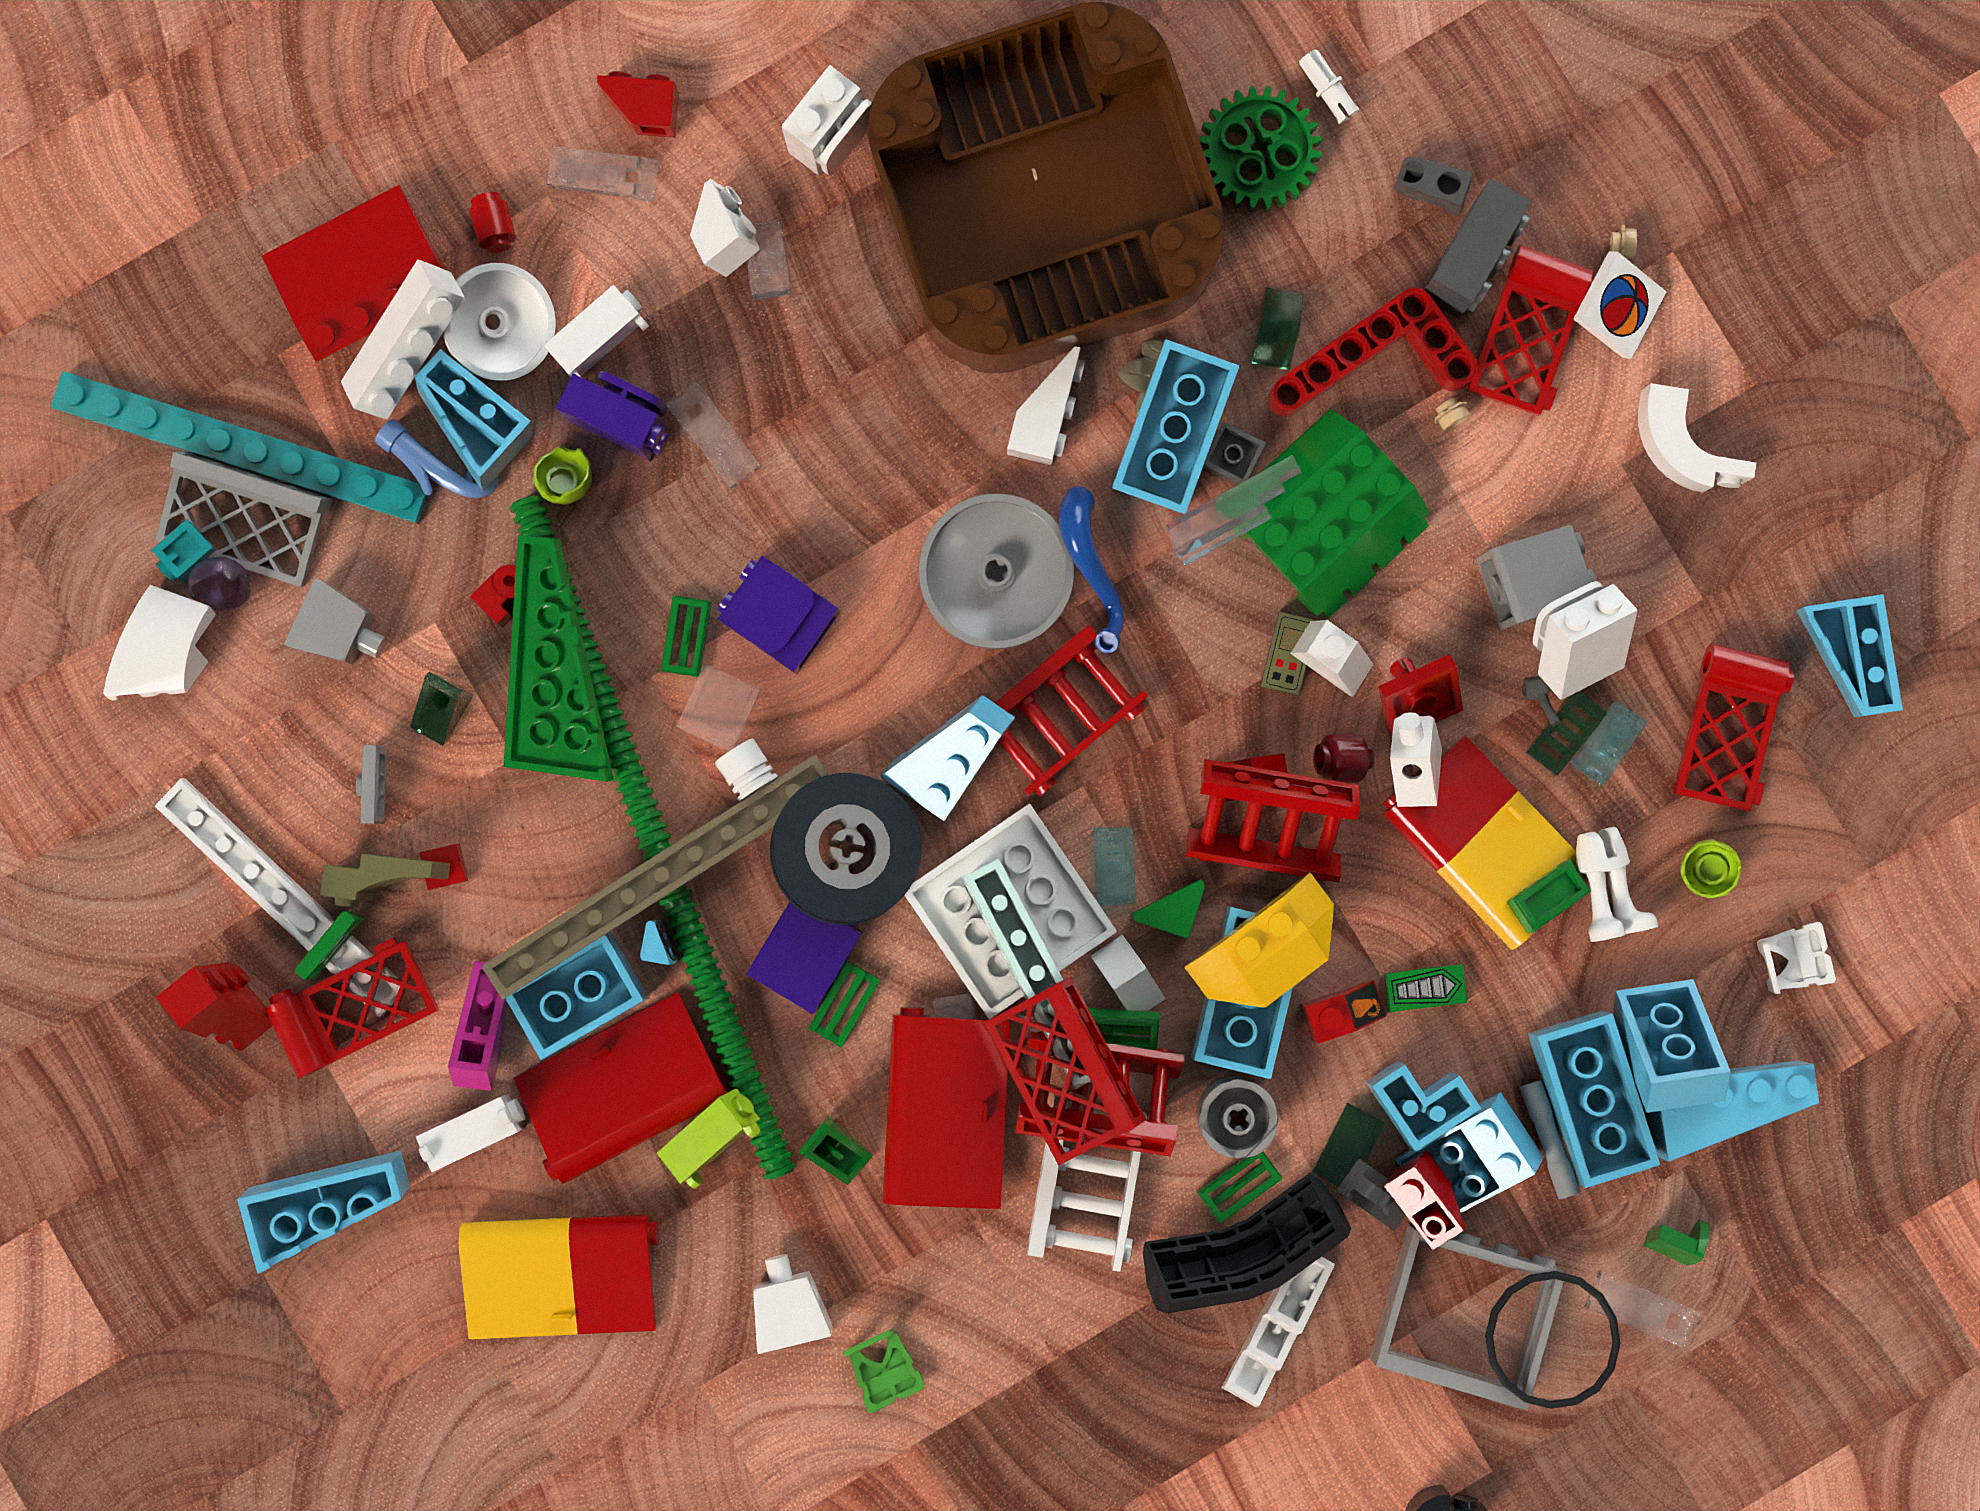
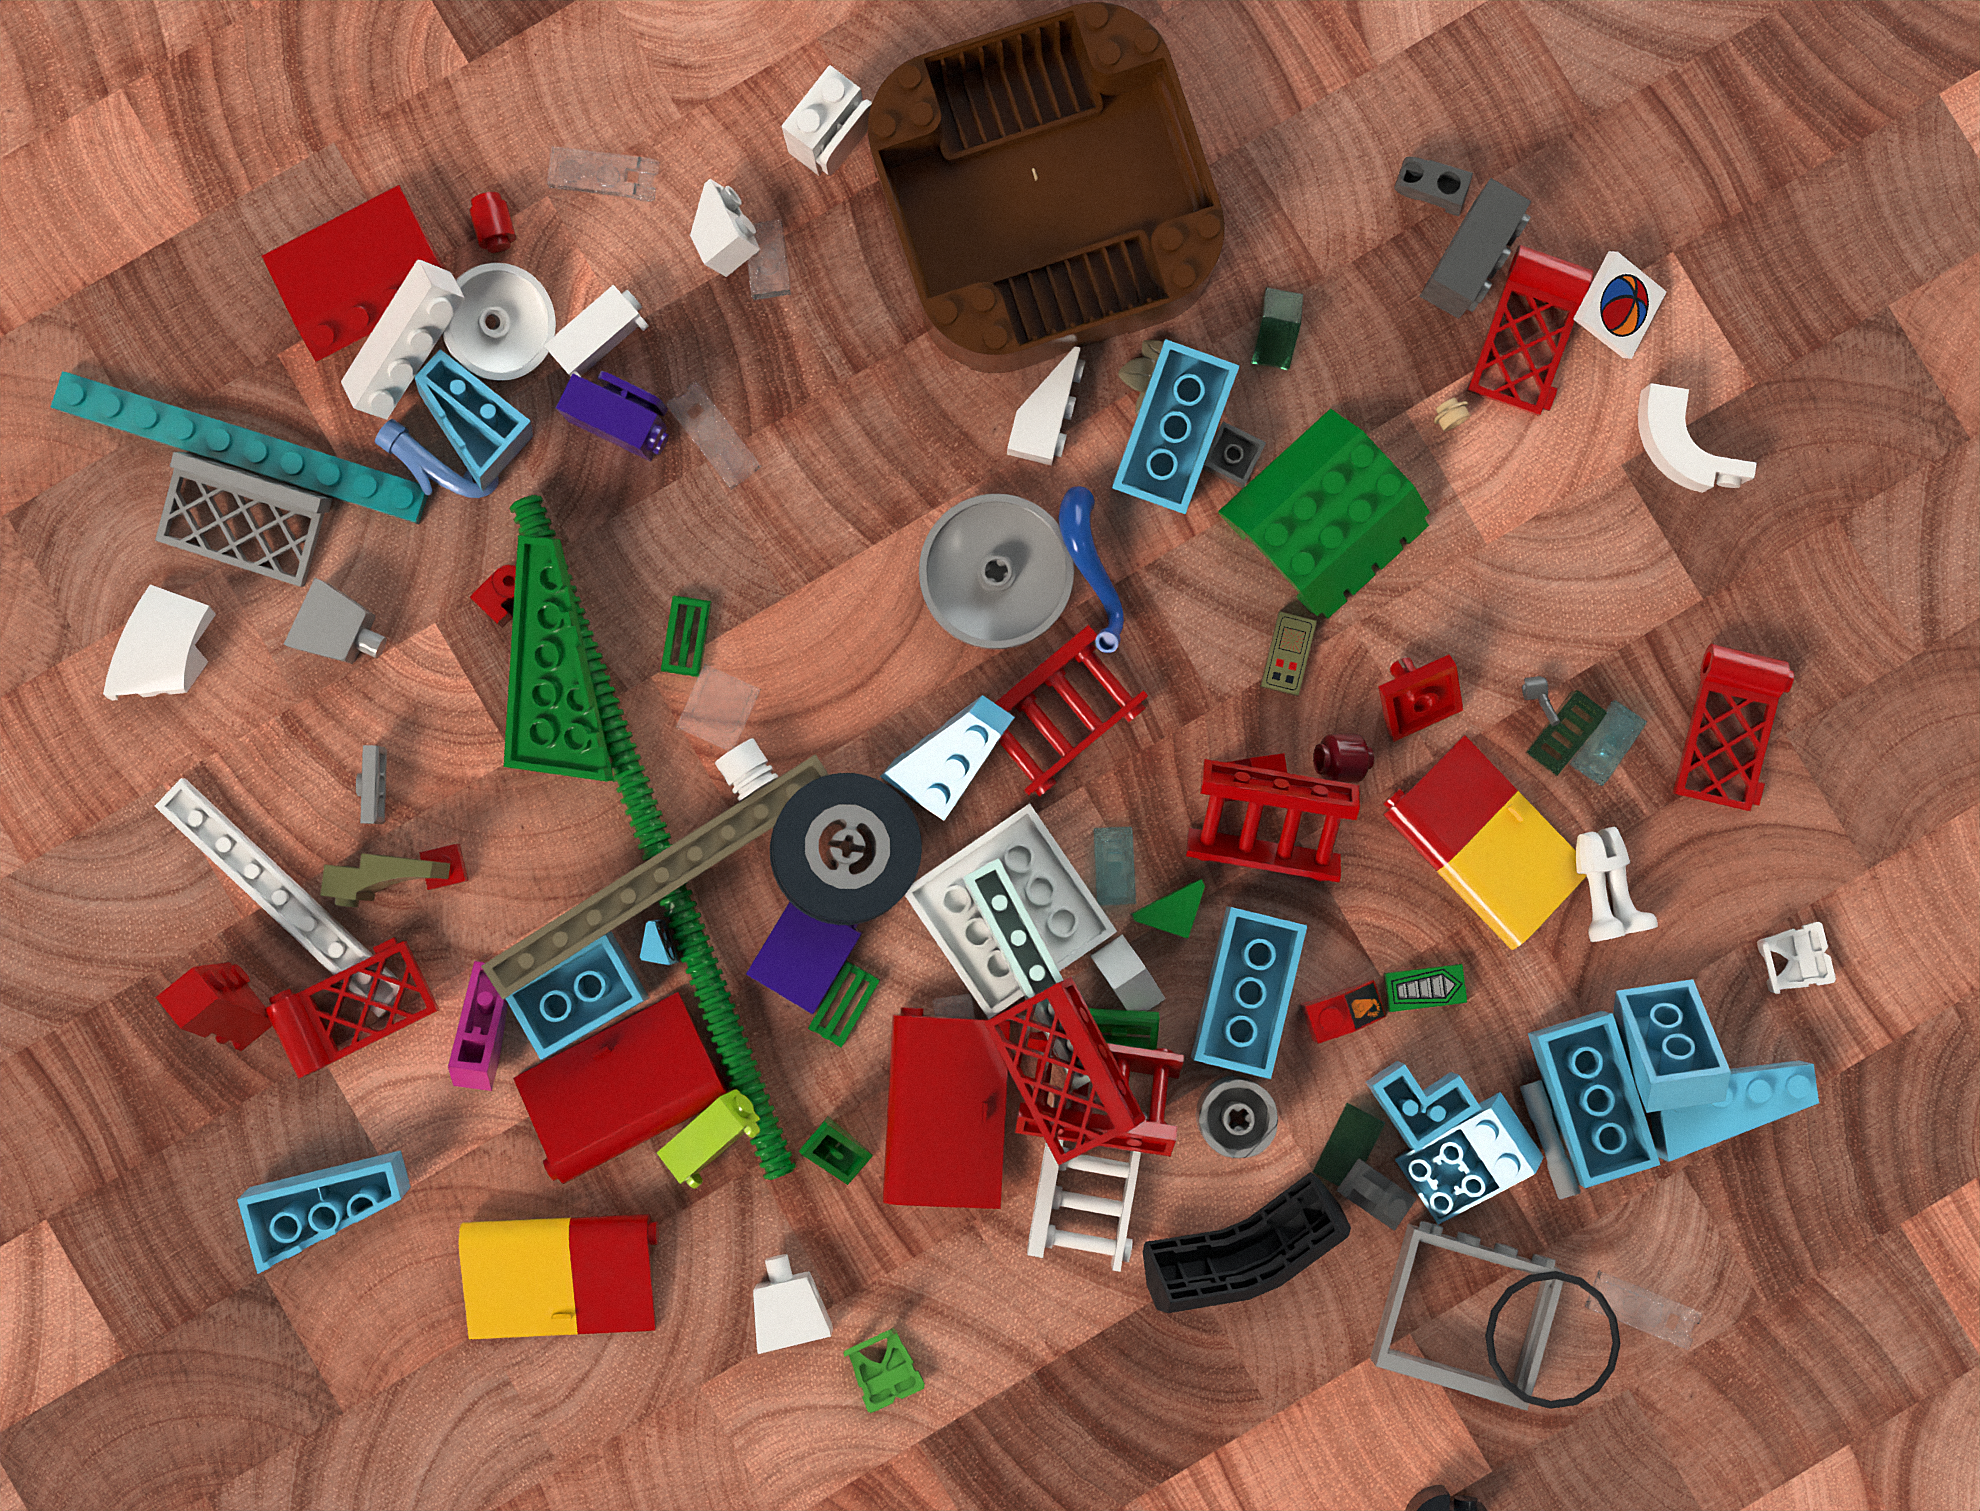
(182, 551): teal bracket -> none
(219, 583): hair -> none
(329, 944): green tile -> none
(439, 707): clear green slope -> none
(471, 1132): white brick -> none
(563, 475): lime hair -> none
(644, 104): red slope -> none
(777, 613): dark purple brick -> none
(1229, 513): clear piece -> none
(1248, 1197): green tile -> none
(1269, 949): yellow wedge -> none
(1275, 1332): white slope -> none
(1291, 138): green gear -> none
(1328, 86): white axle -> none
(1333, 655): white slope -> none
(1370, 346): red beam -> none
(1416, 743): white torso -> none
(1426, 1199): red slope -> none
(1533, 573): light grey slope -> none
(1548, 896): green tile -> none
(1583, 637): white brick -> none
(1624, 242): tan plate -> none
(1679, 1246): green tile -> none
(1710, 868): lime hair -> none
(1857, 651): medium azure wedge -> none

